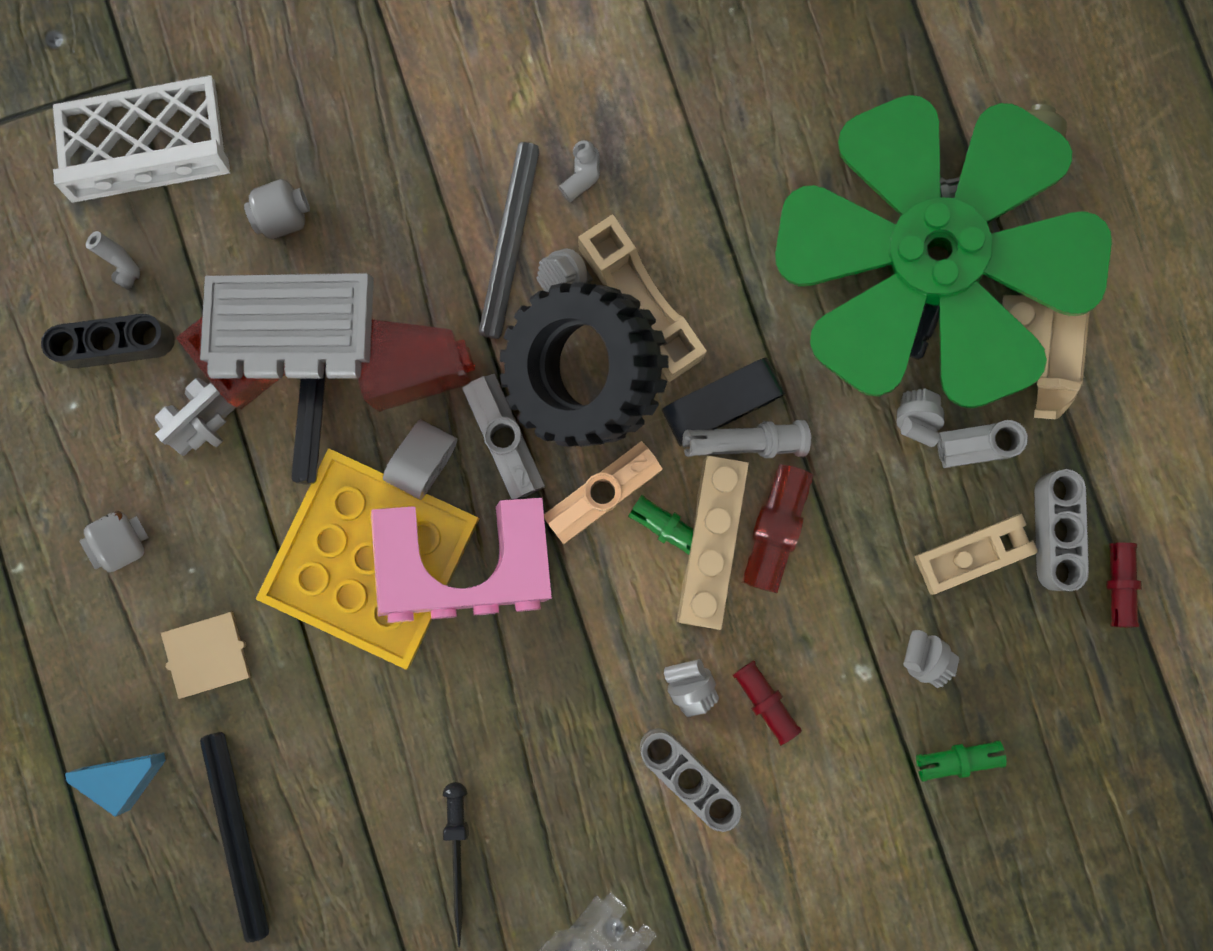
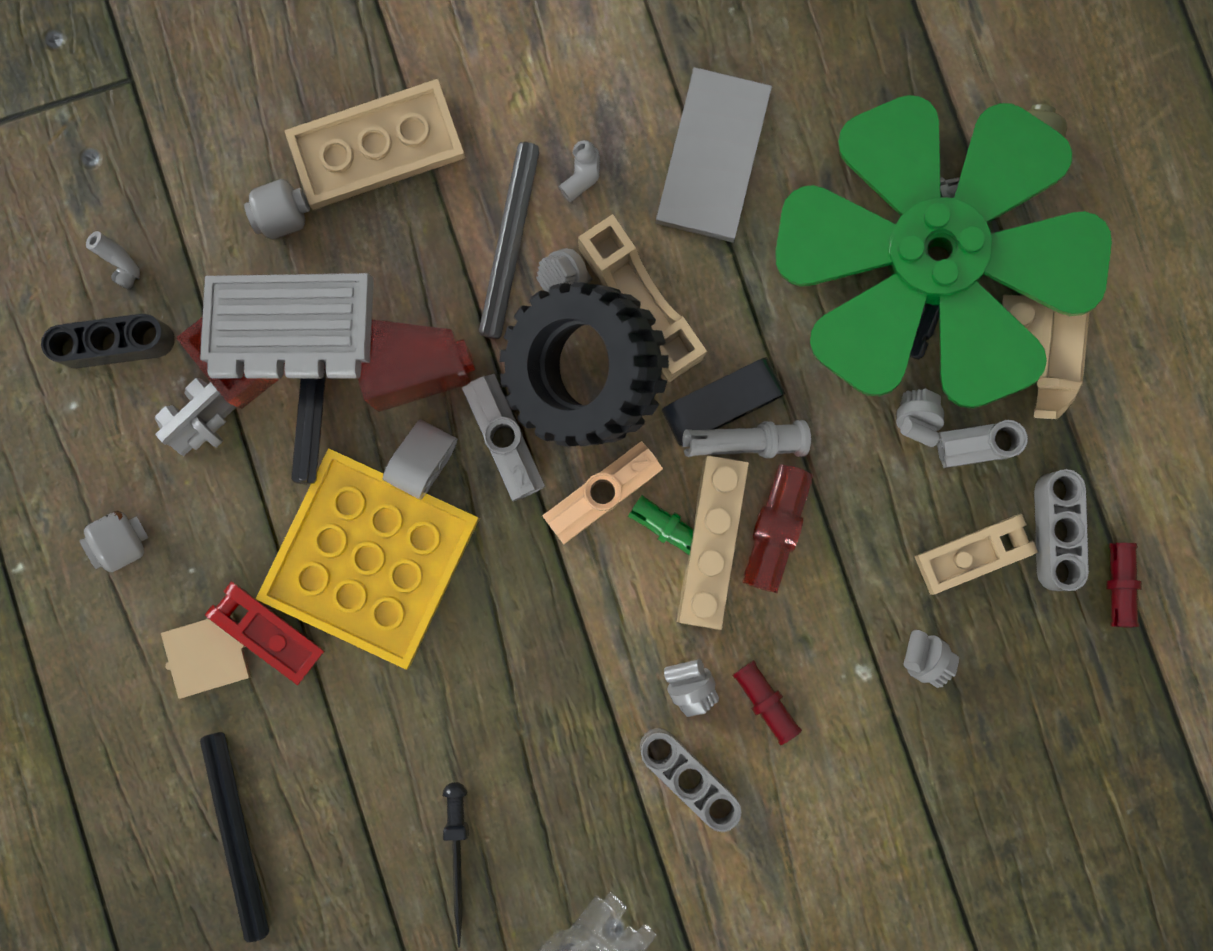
(117, 783): dark azure slope -> none
(137, 170): white fence -> none
(266, 634): none -> red plate
(374, 144): none -> tan plate
(408, 588): bright pink arch -> none
(713, 154): none -> light grey tile
(961, 761): green pin -> none

